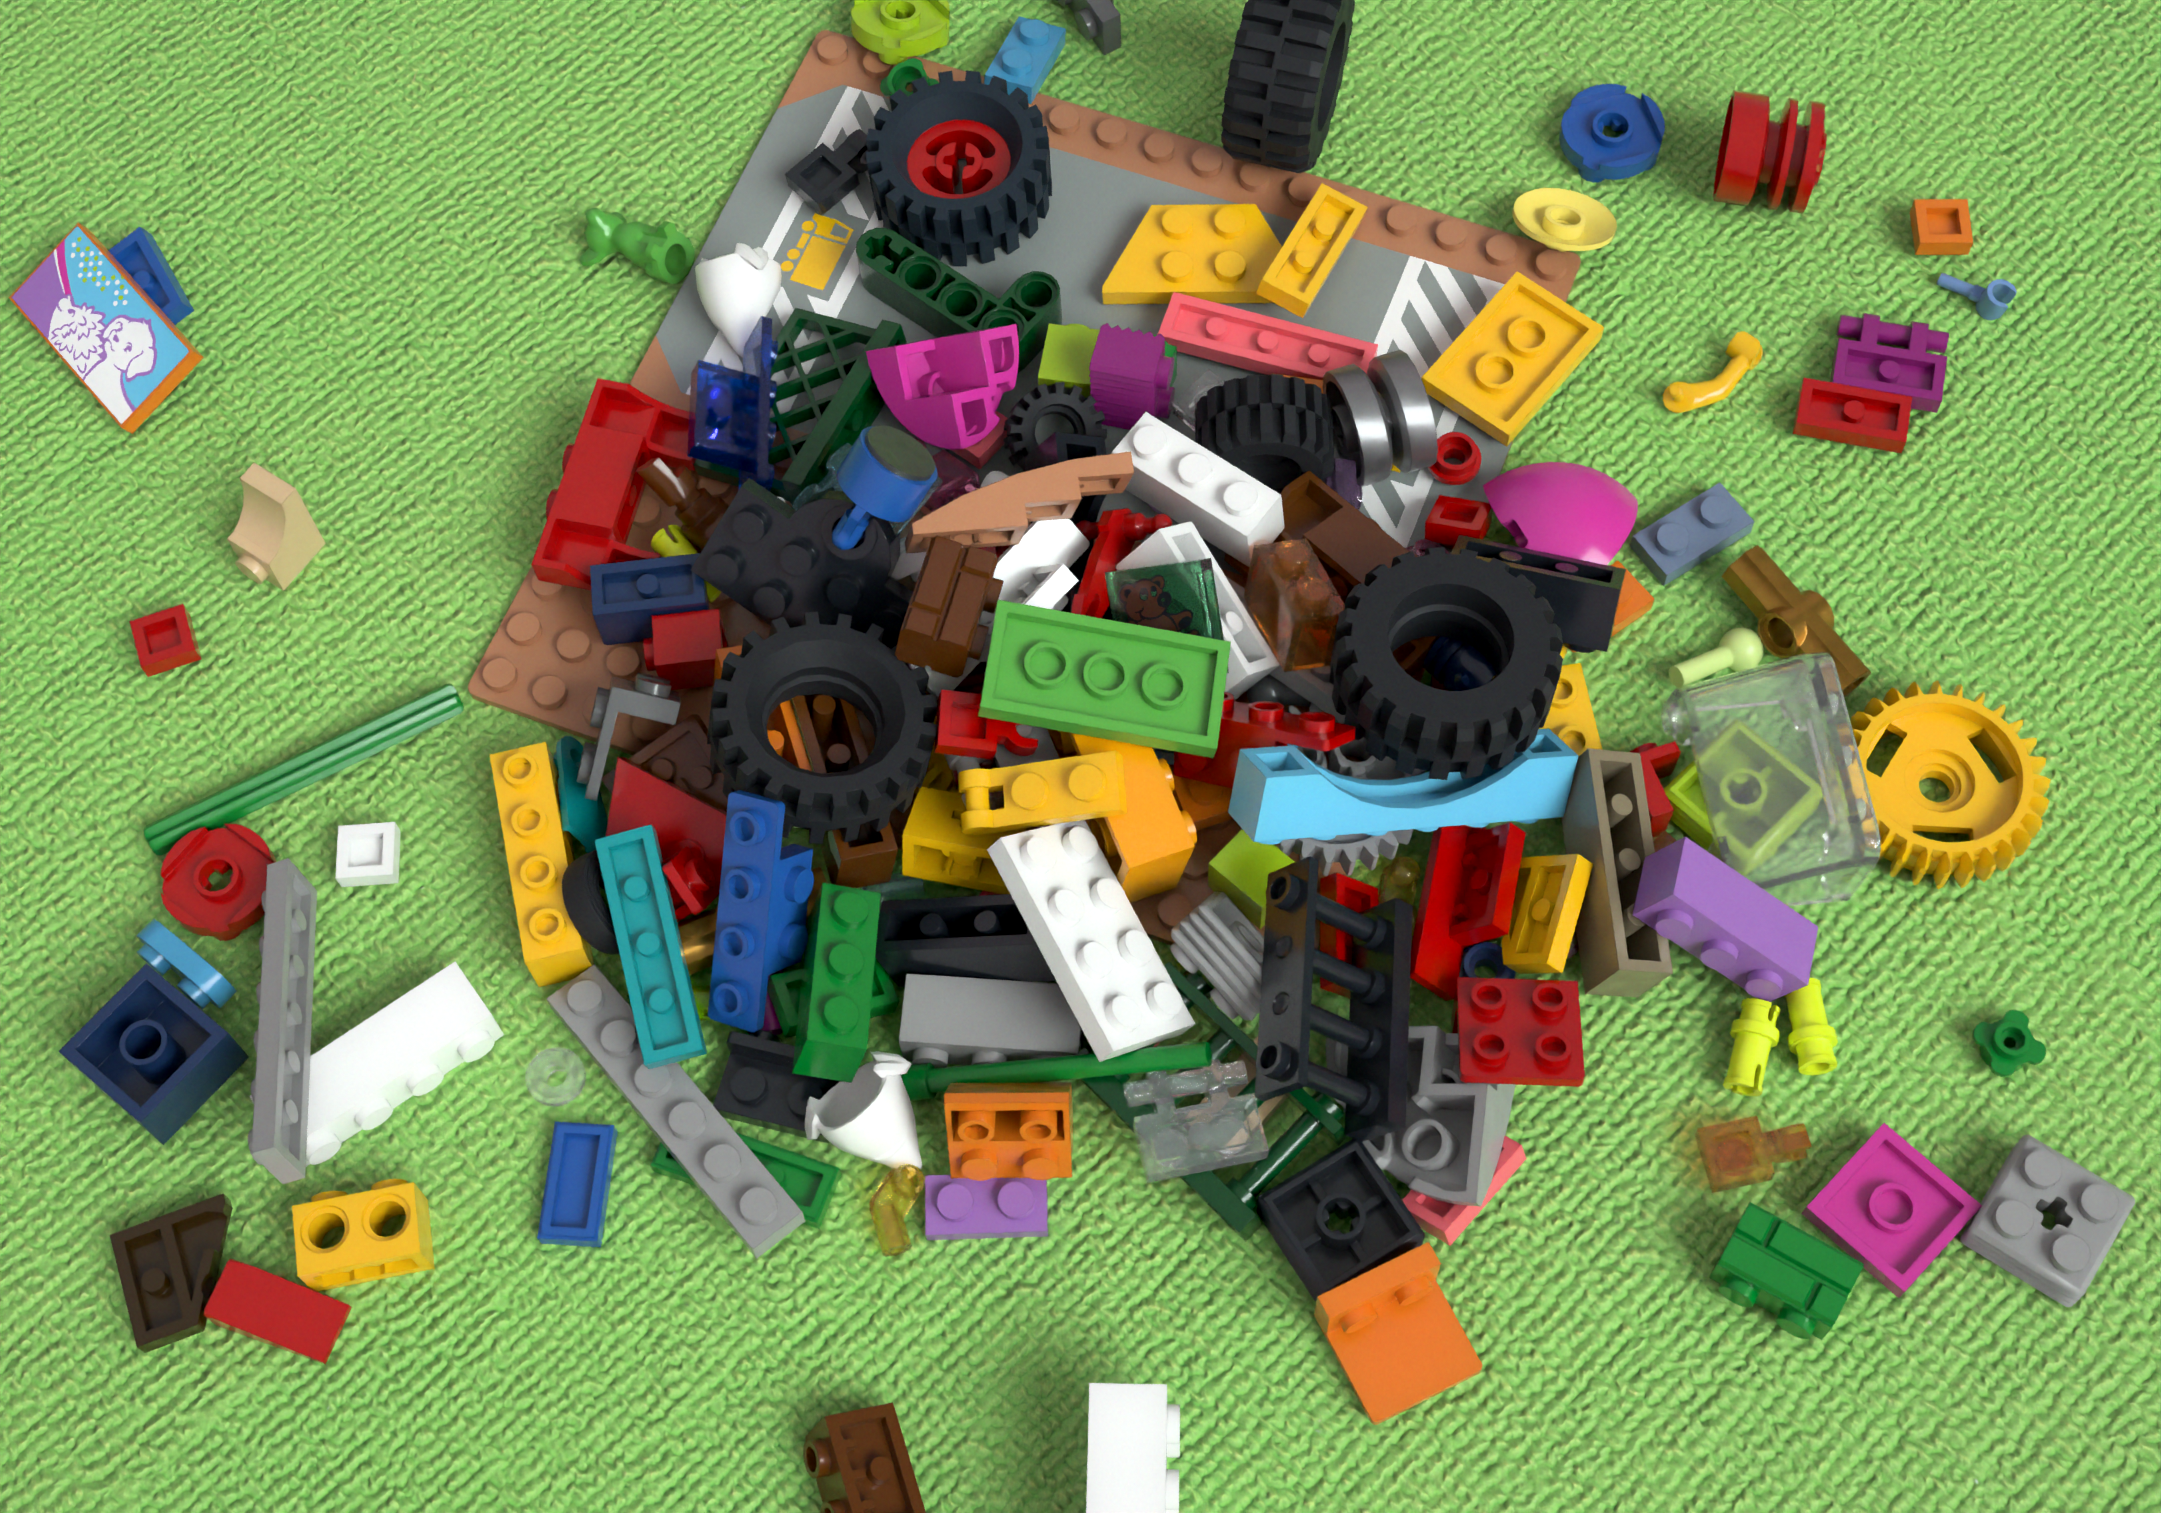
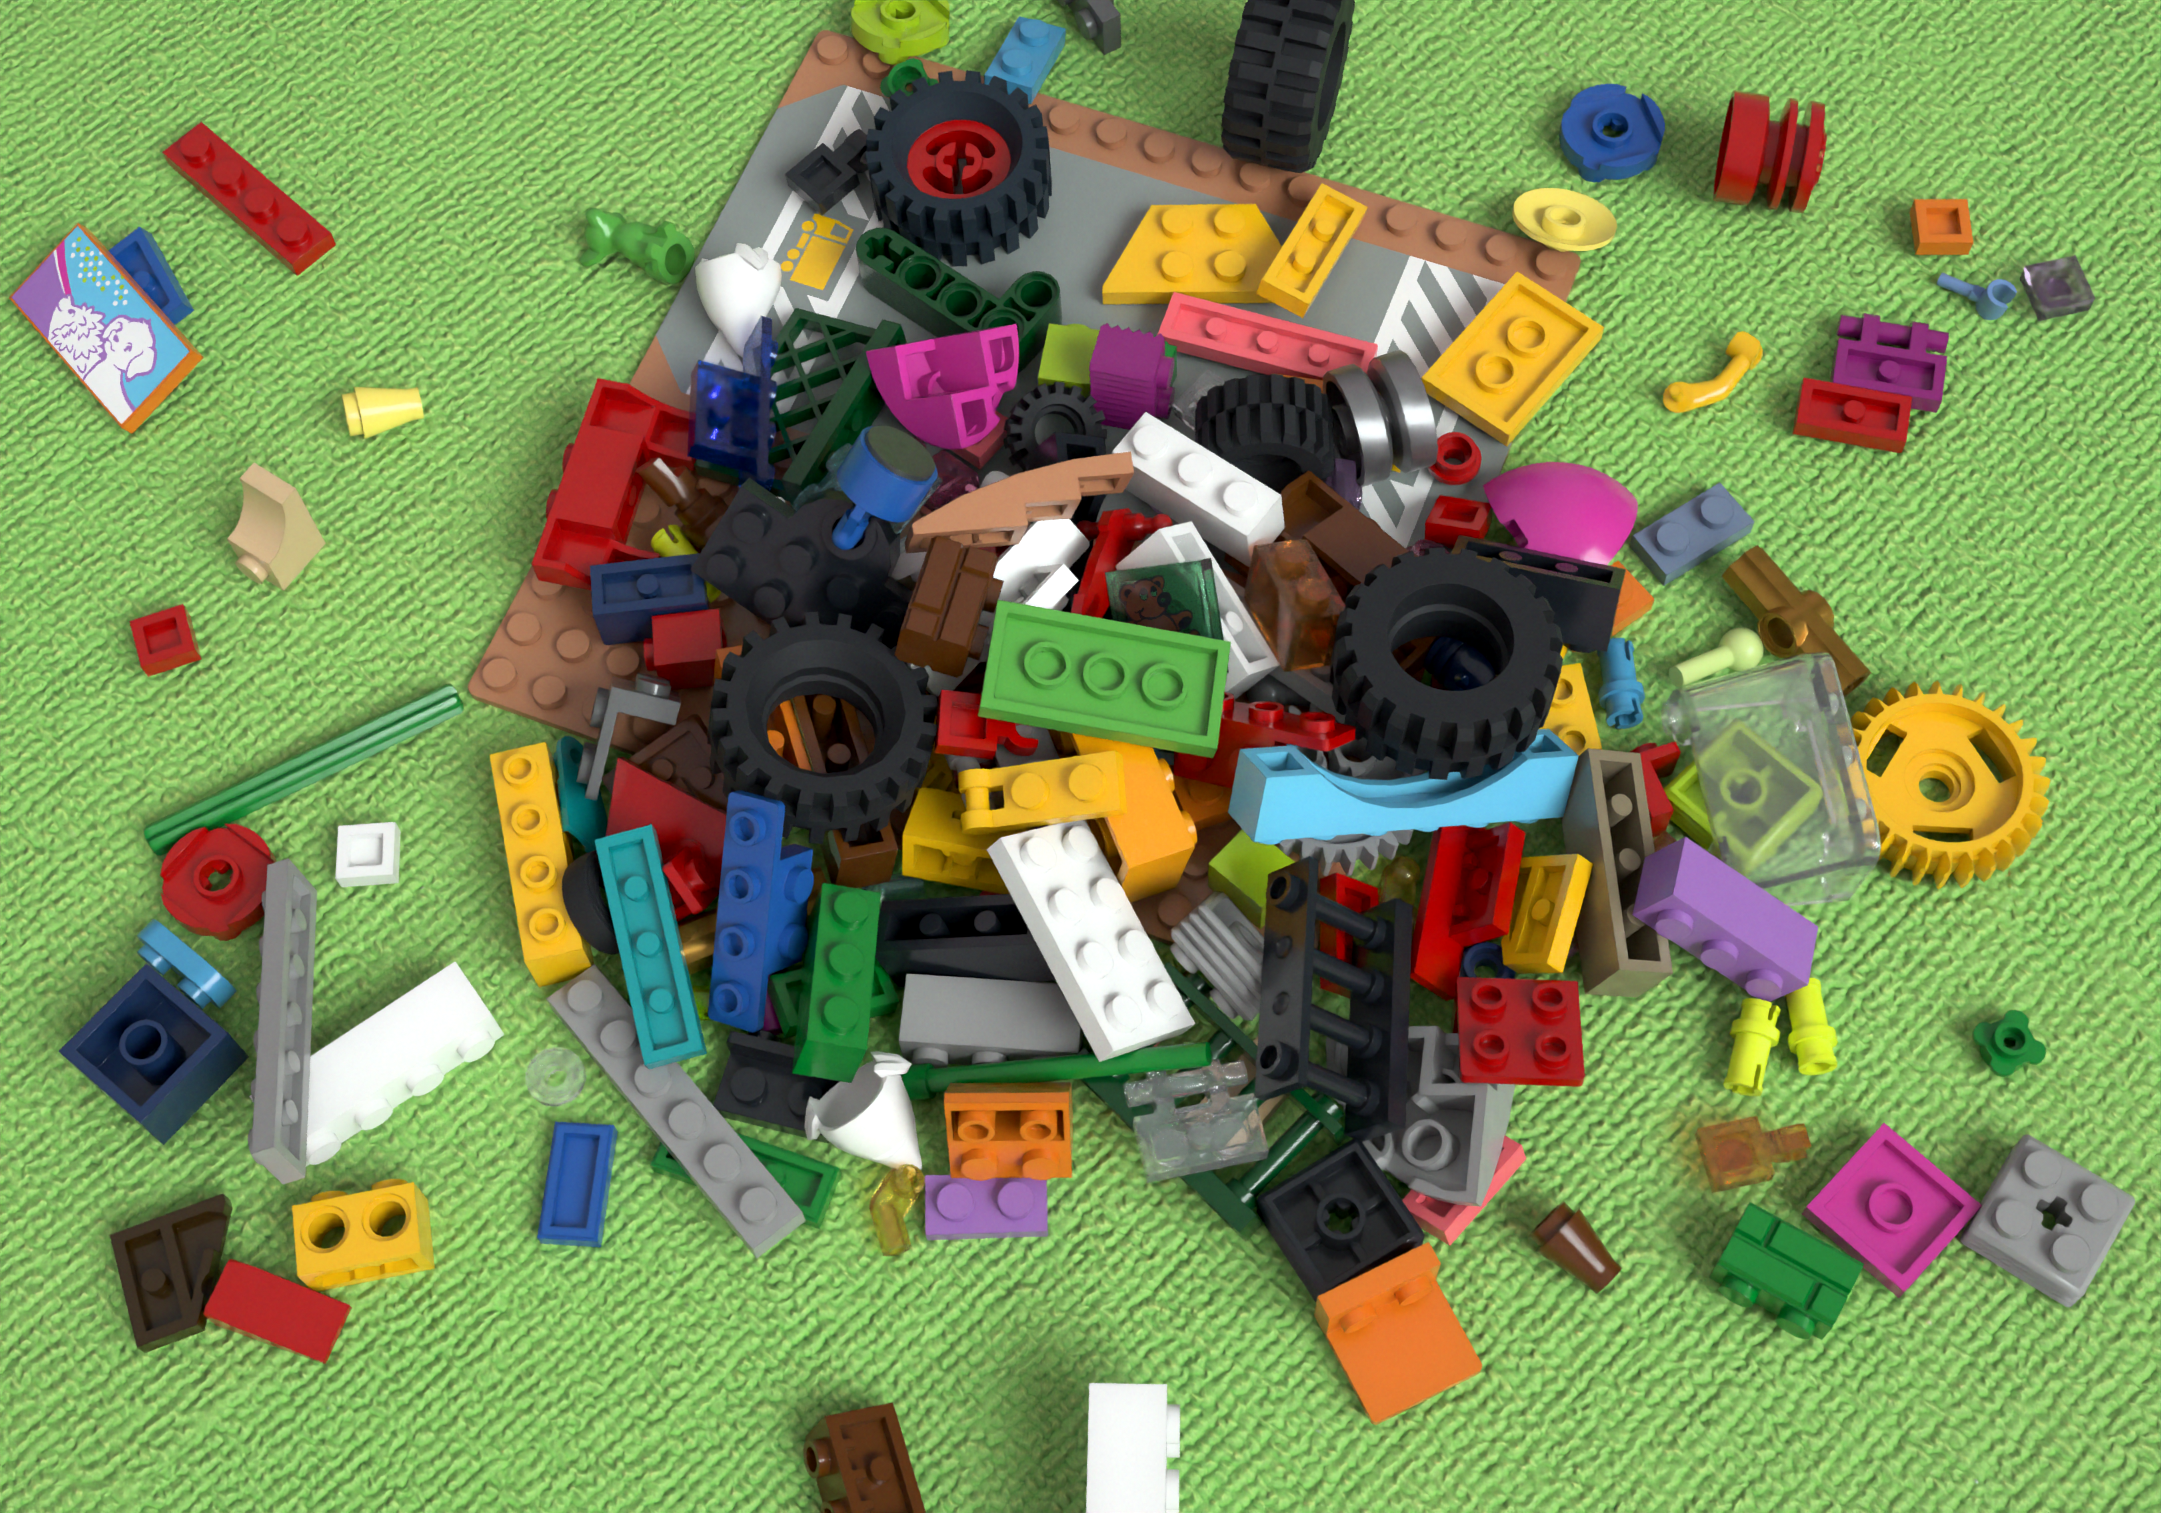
(249, 198): none -> red plate
(380, 409): none -> light yellow cone
(1575, 1247): none -> reddish brown cone
(1620, 691): none -> dark azure pin
(2057, 288): none -> plate

